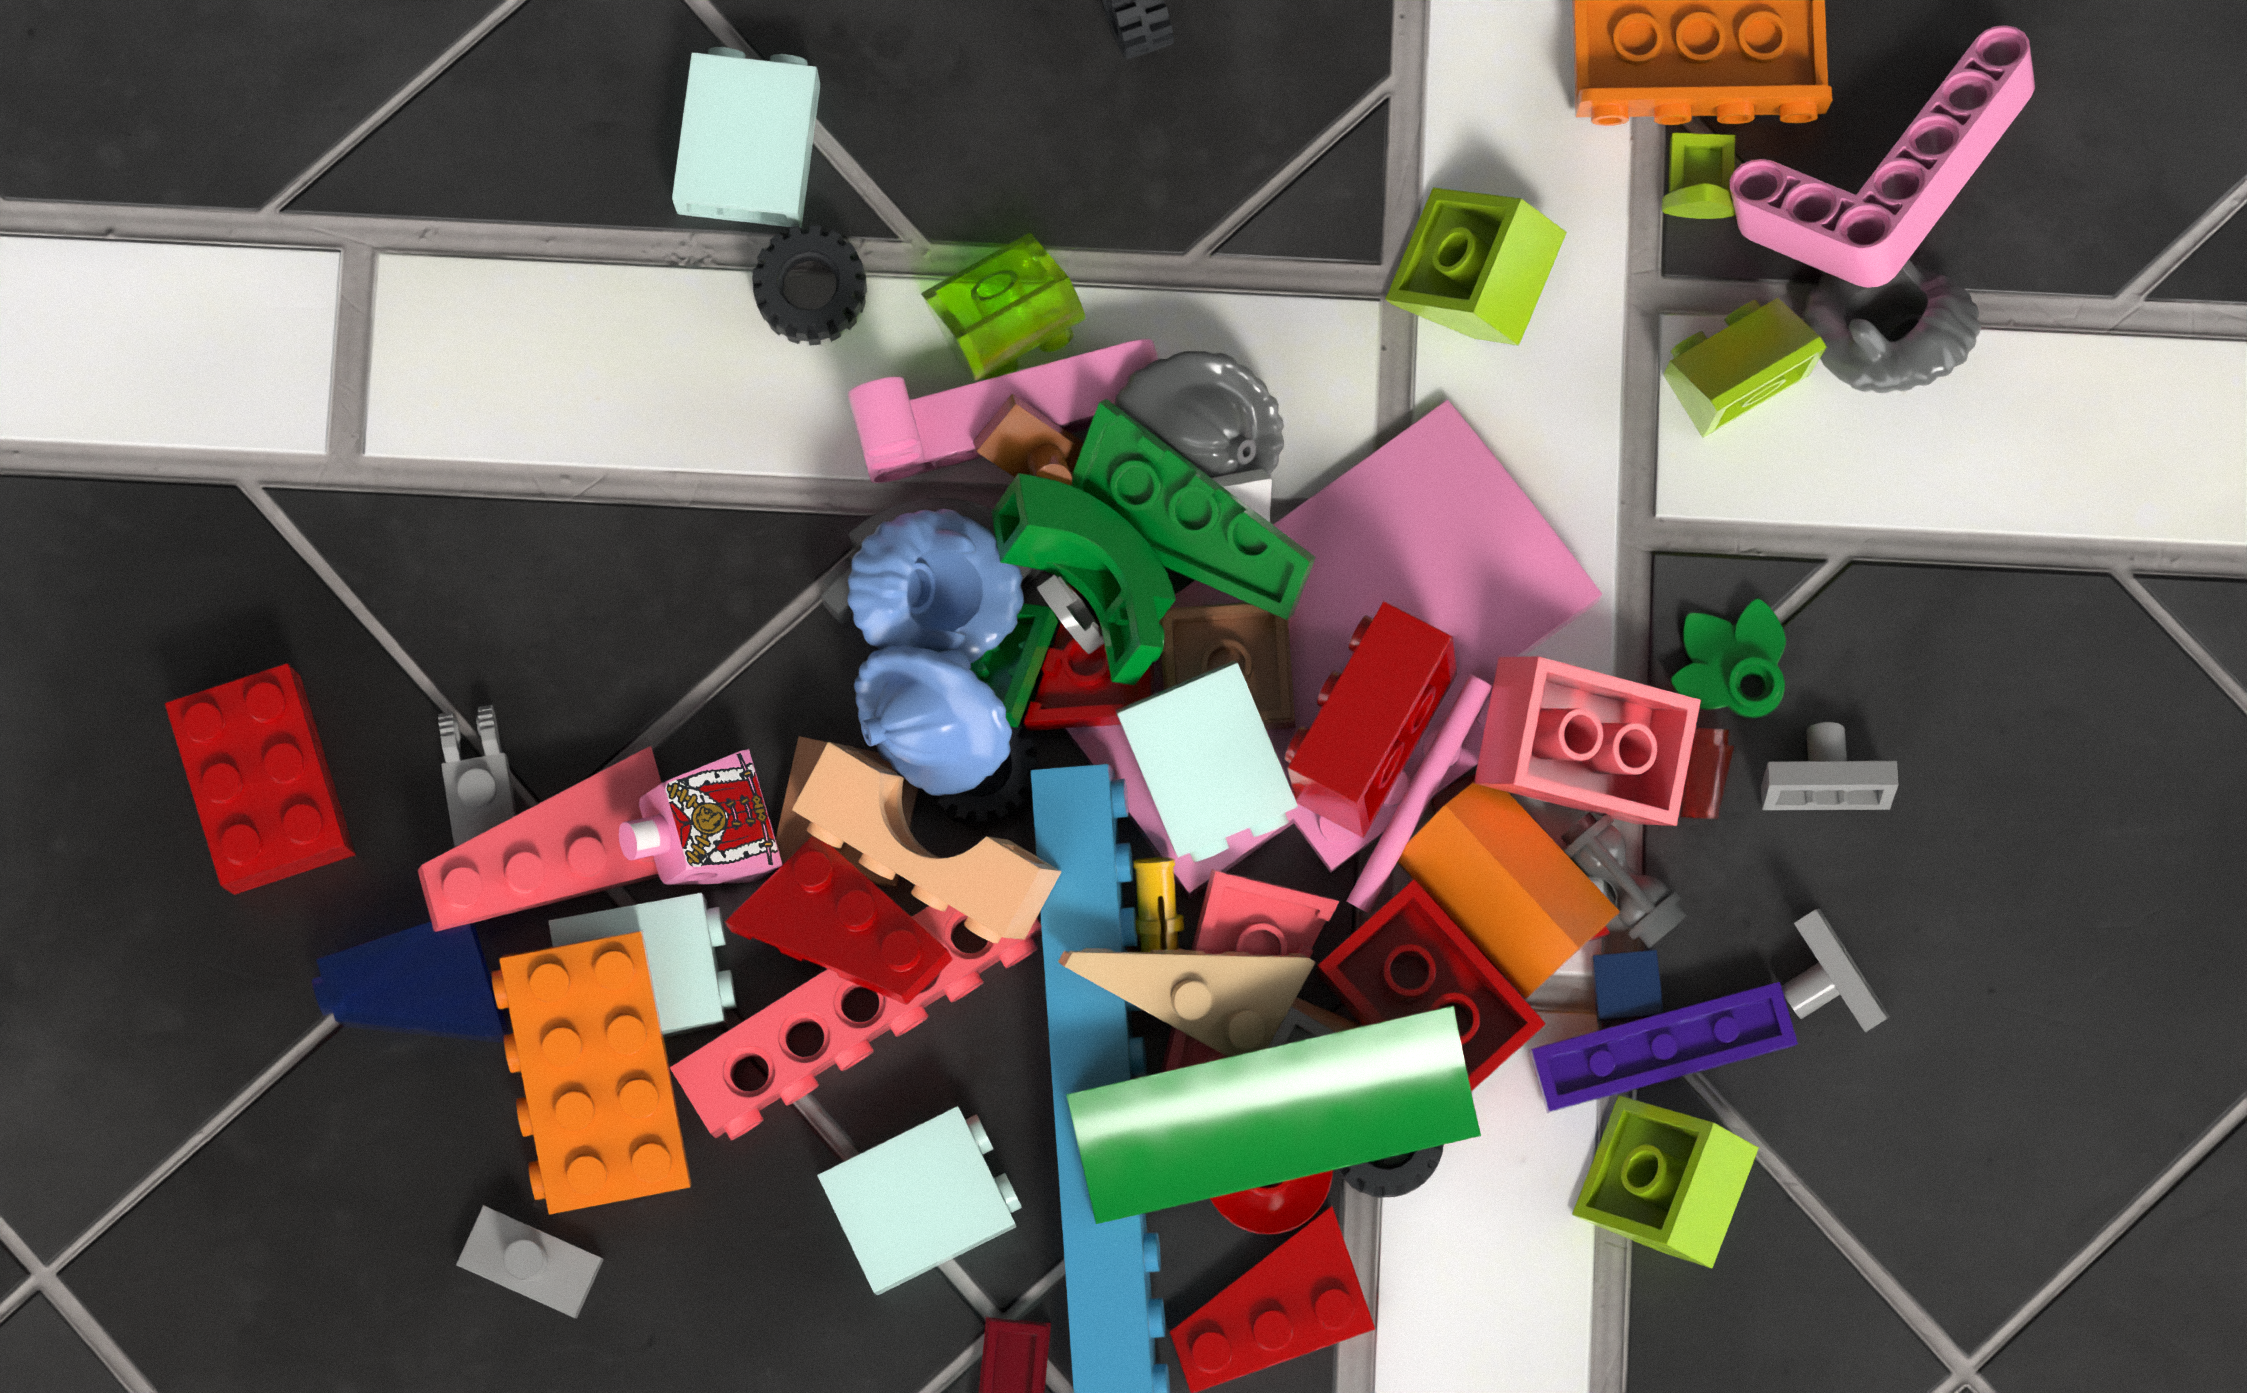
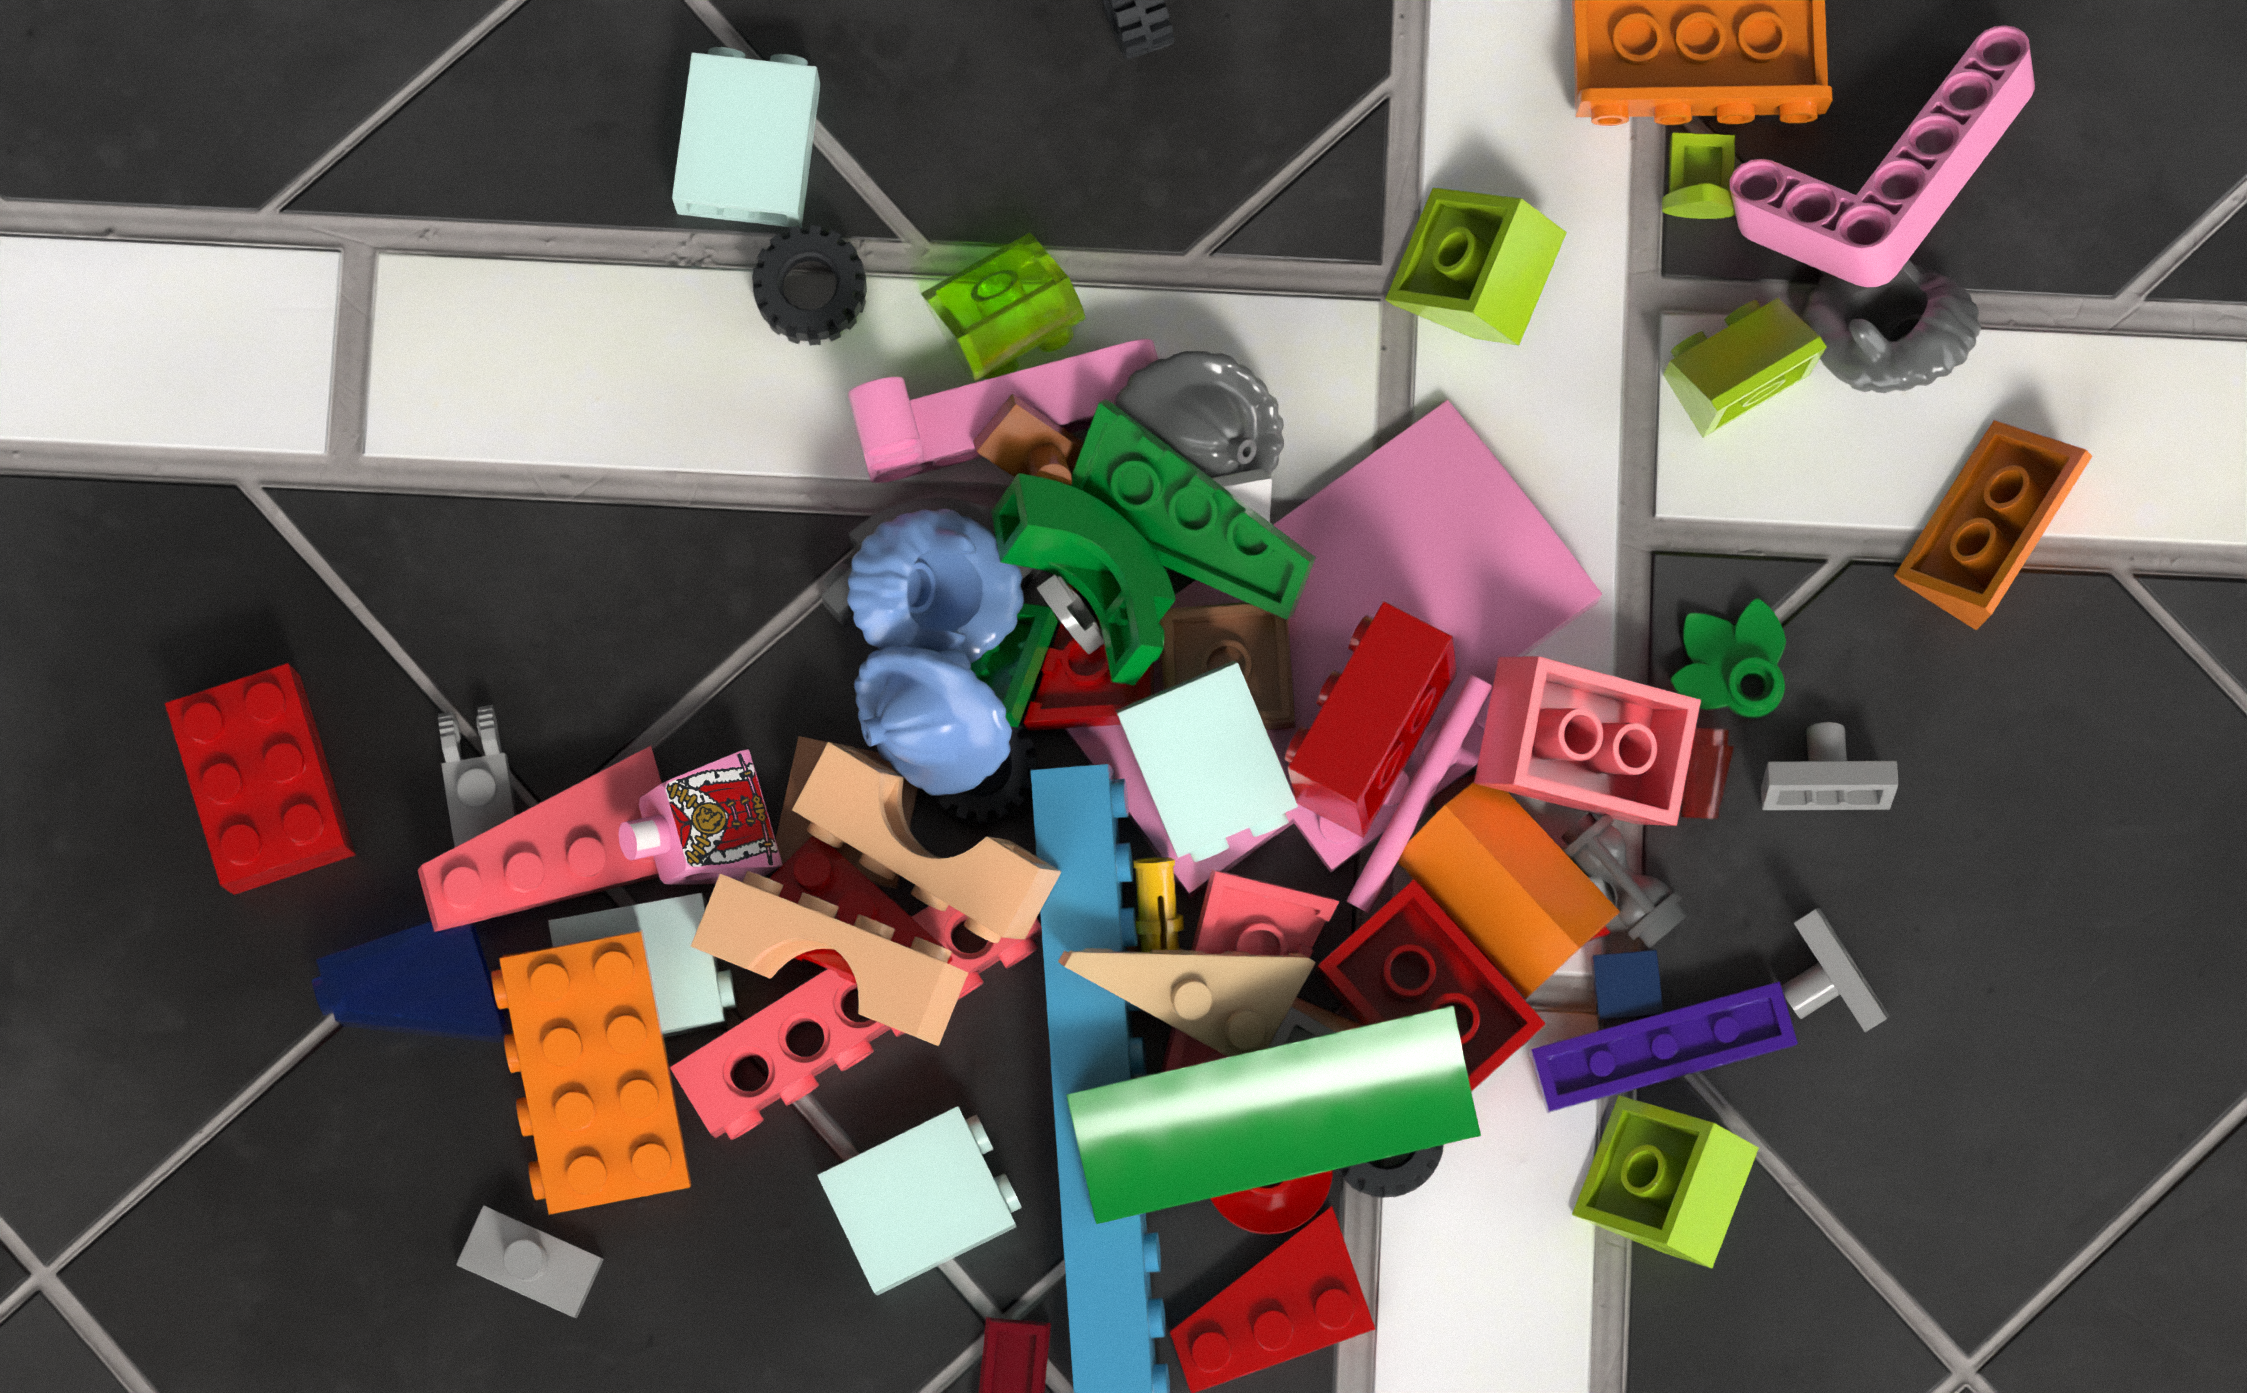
(895, 983): none -> light nougat arch
(1991, 521): none -> orange slope

